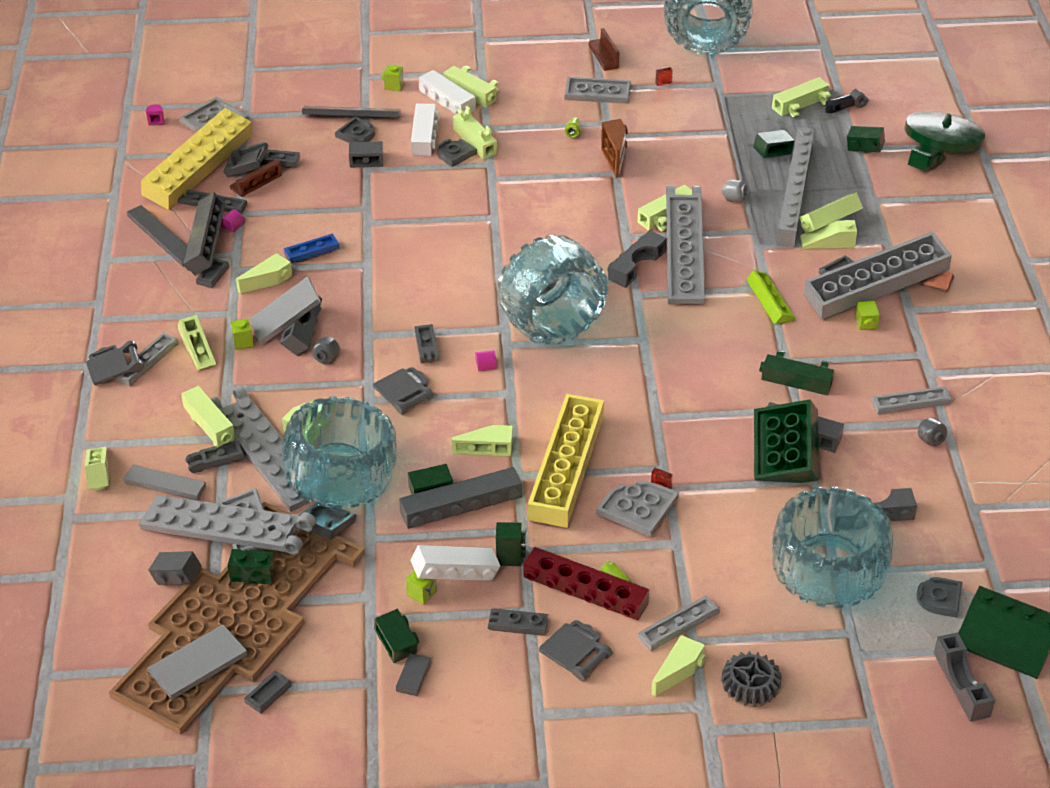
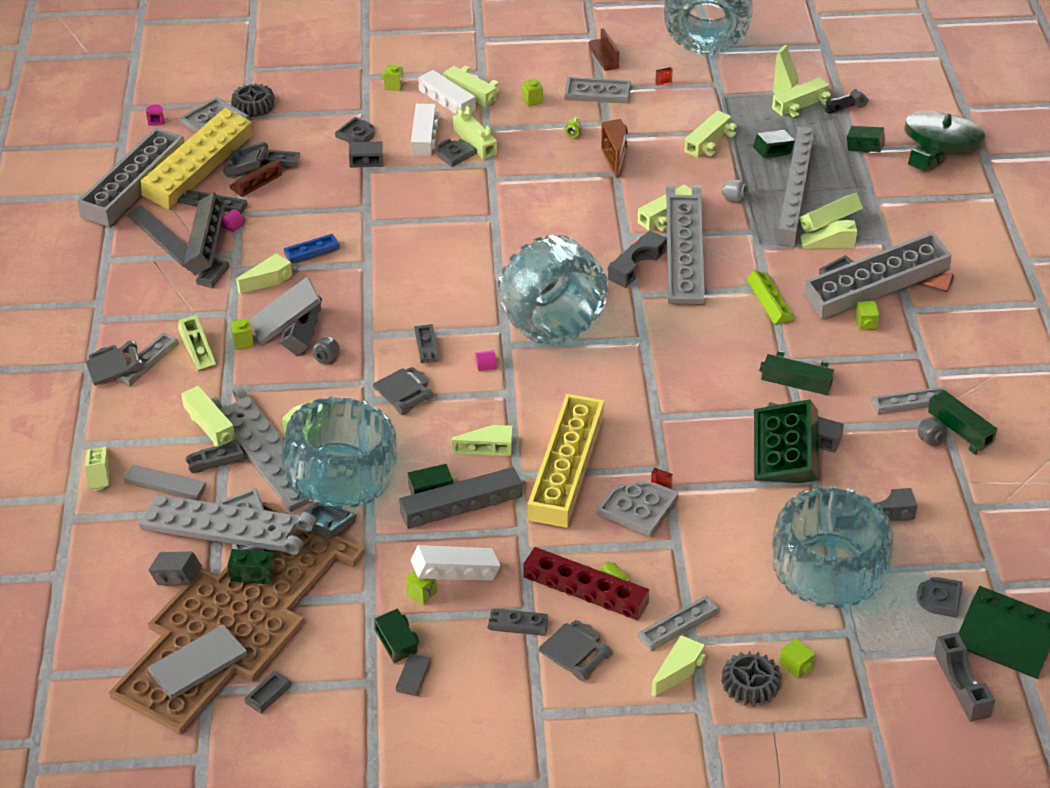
(122, 184): none -> light grey brick
(253, 99): none -> dark grey gear
(351, 111): dark grey tile -> none
(509, 543): dark green brick -> none
(532, 92): none -> lime brick
(708, 133): none -> yellowish green brick
(785, 72): none -> yellowish green slope
(797, 658): none -> lime brick
(962, 421): none -> dark green brick

